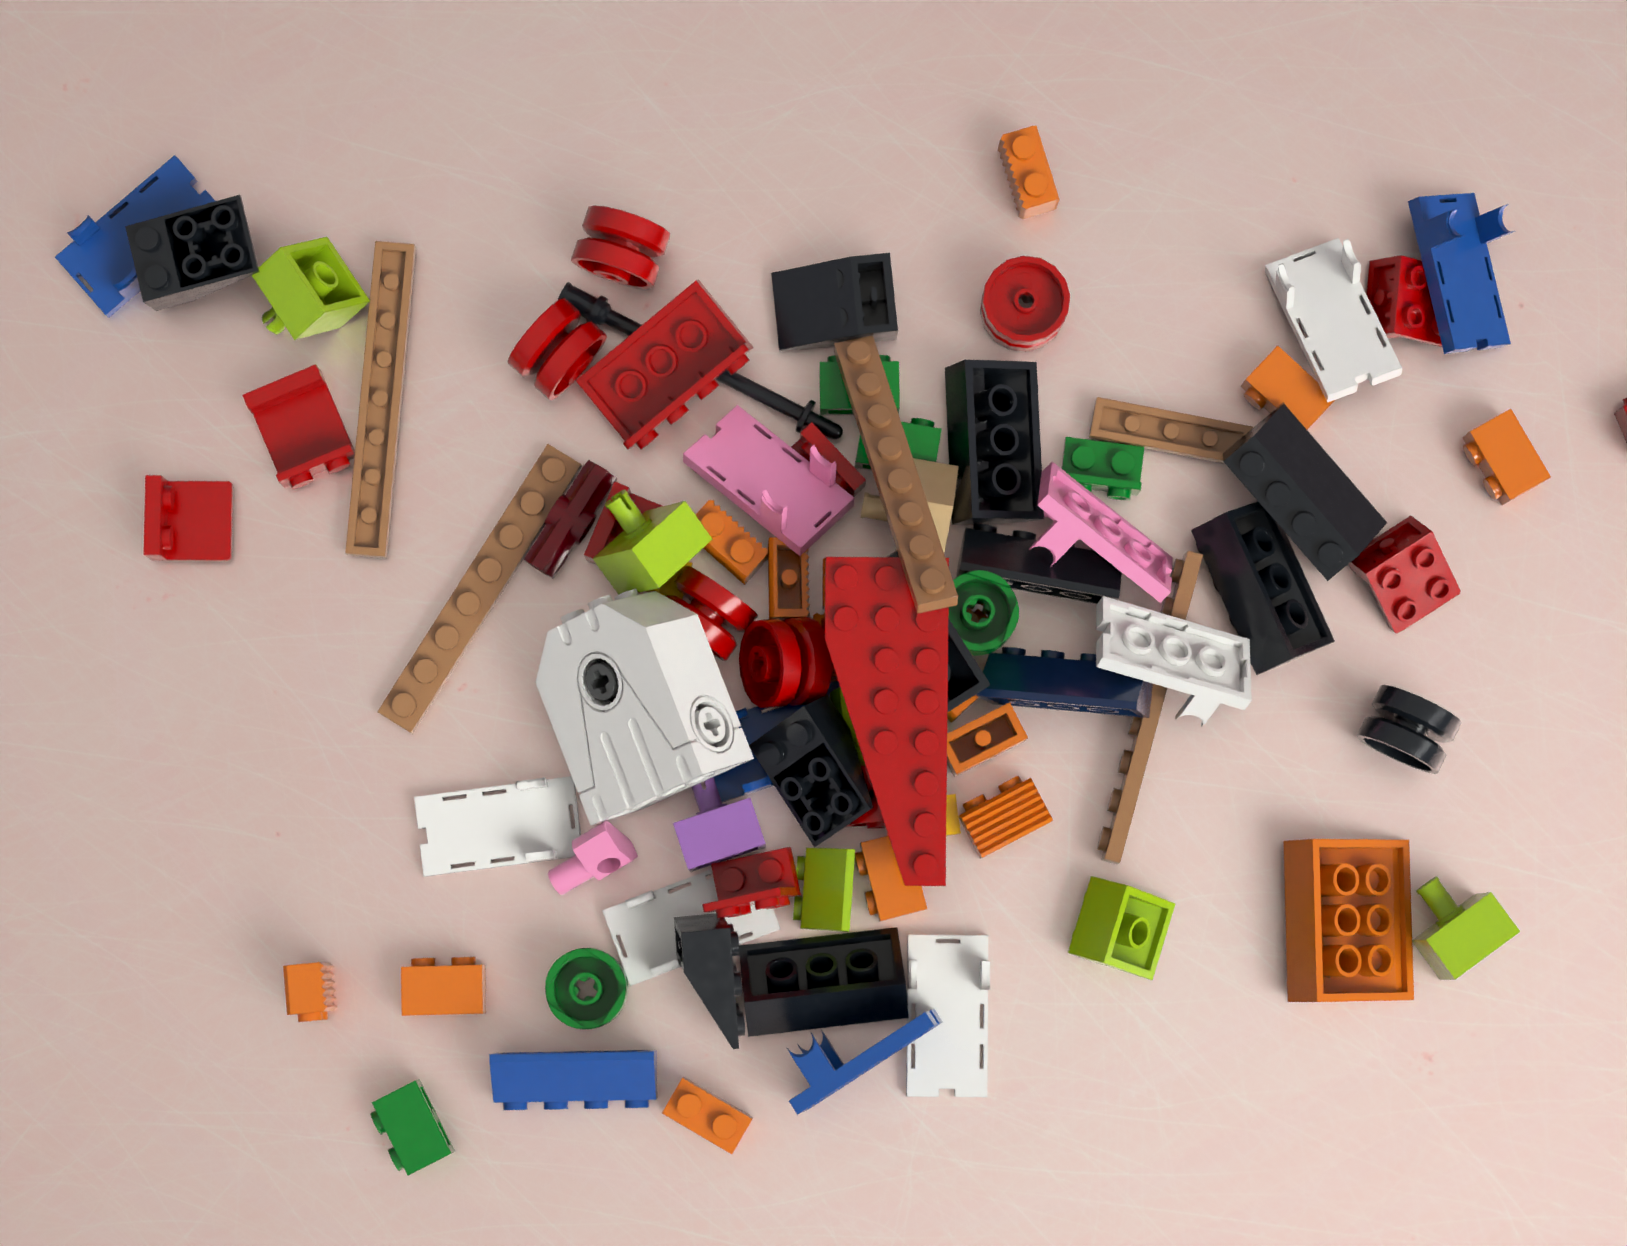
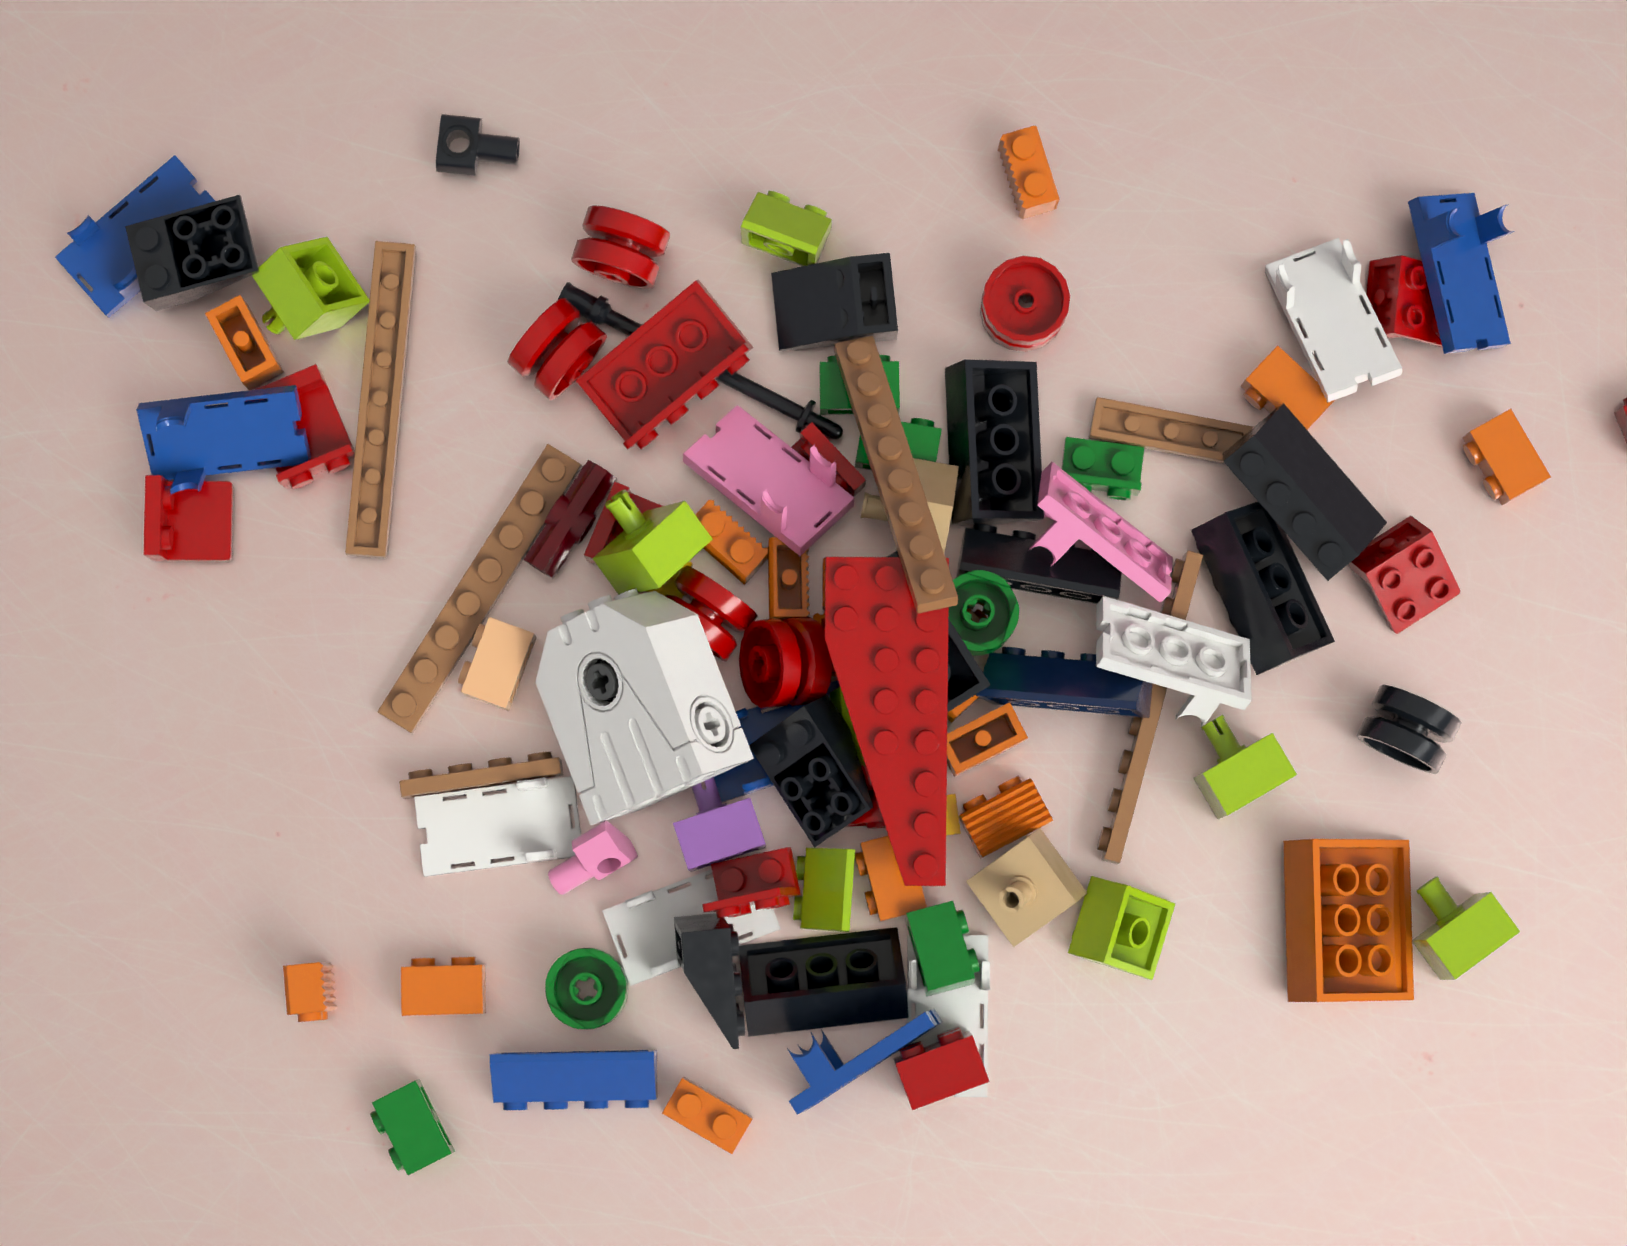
(198, 440): none -> blue piece
(244, 342): none -> orange brick
(463, 777): none -> medium nougat plate
(481, 146): none -> black piece
(497, 663): none -> light nougat brick
(785, 229): none -> lime slope
(940, 1068): none -> red brick
(941, 948): none -> green brick
(1026, 887): none -> tan brick
(1241, 770): none -> lime brick

